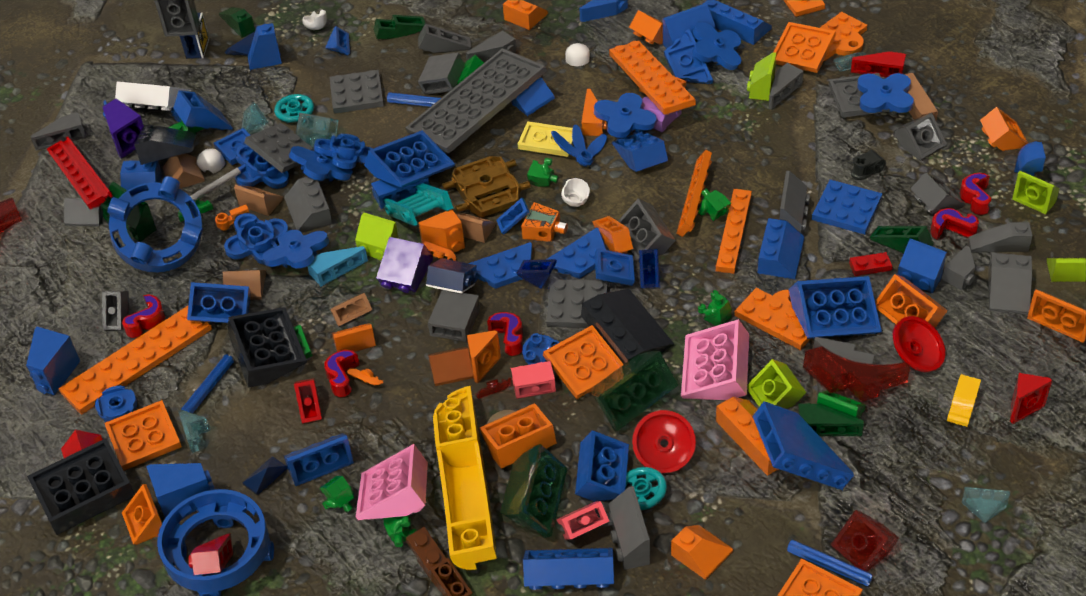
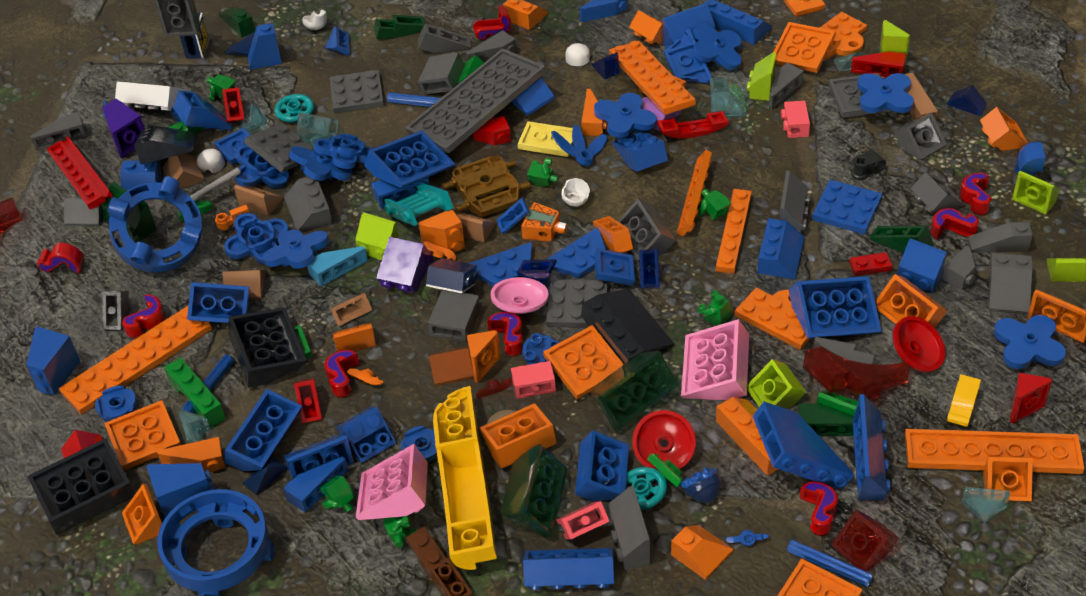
(61, 254): none -> red animal
(199, 396): none -> green arch
(206, 452): none -> orange slope
(211, 556): red slope -> none
(217, 84): none -> green piece
(233, 104): none -> red slope
(261, 432): none -> blue slope
(305, 487): none -> blue slope
(367, 434): none -> blue slope
(426, 436): none -> blue plate
(493, 26): none -> red animal
(494, 132): none -> red slope
(519, 295): none -> bright pink dish
(607, 66): none -> clear blue slope
(667, 469): none -> green plate
(696, 128): none -> red slope
(703, 485): none -> dark blue hair
(726, 97): none -> clear light blue slope
(746, 538): none -> blue piece
(796, 119): none -> coral brick
(826, 506): none -> red animal
(869, 451): none -> blue slope
(894, 39): none -> lime slope
(968, 100): none -> clear blue slope
(970, 449): none -> orange plate
(1010, 475): none -> orange slope
(1029, 342): none -> blue plant

